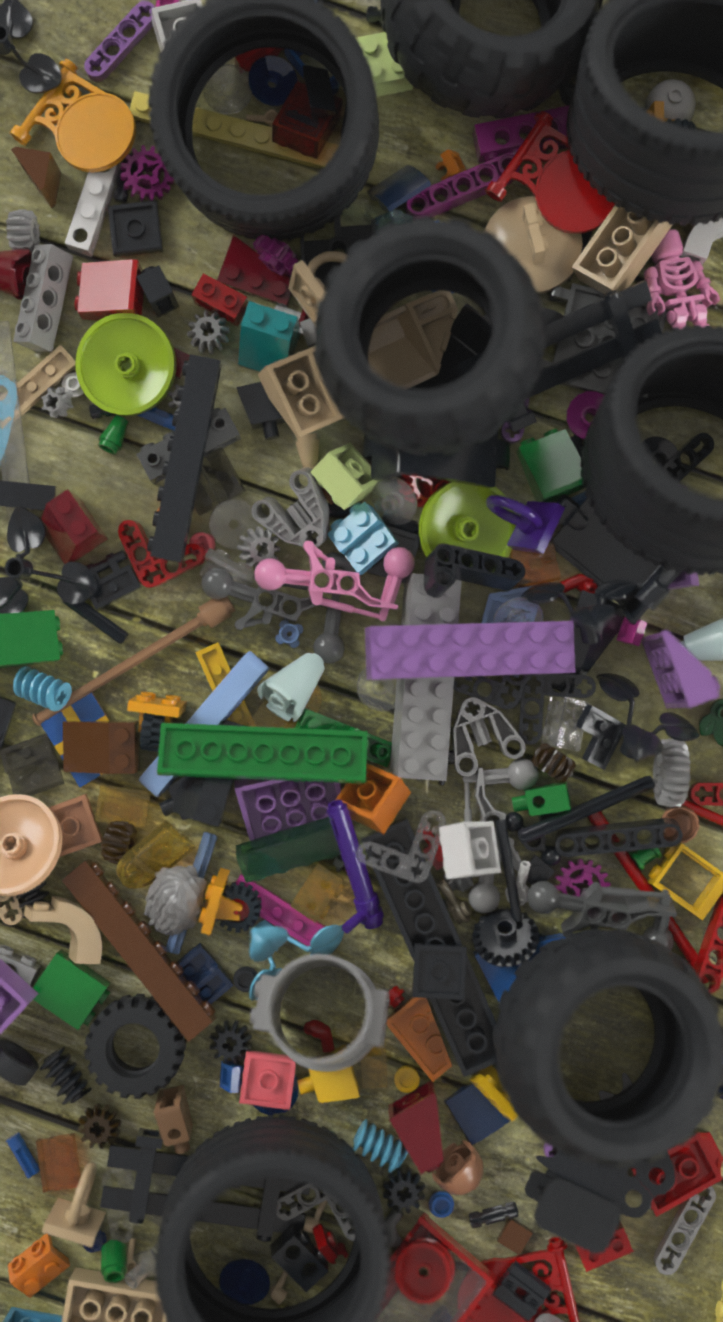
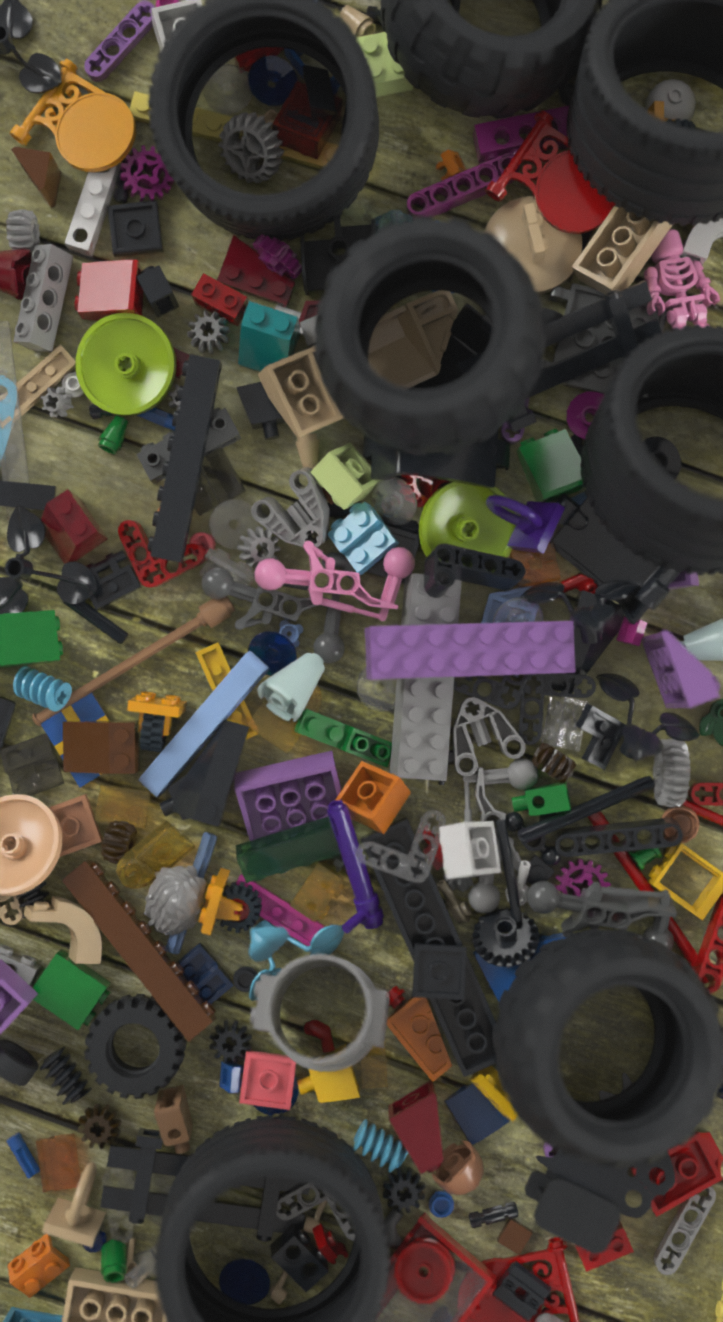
(257, 142): none -> light grey gear
(262, 647): none -> clear blue dish
(262, 753): green plate -> none
(306, 287): tan tile -> none
(358, 22): none -> tan cone
(399, 188): dark blue slope -> none
(406, 1079): yellow tile -> none
(695, 457): black beam -> none

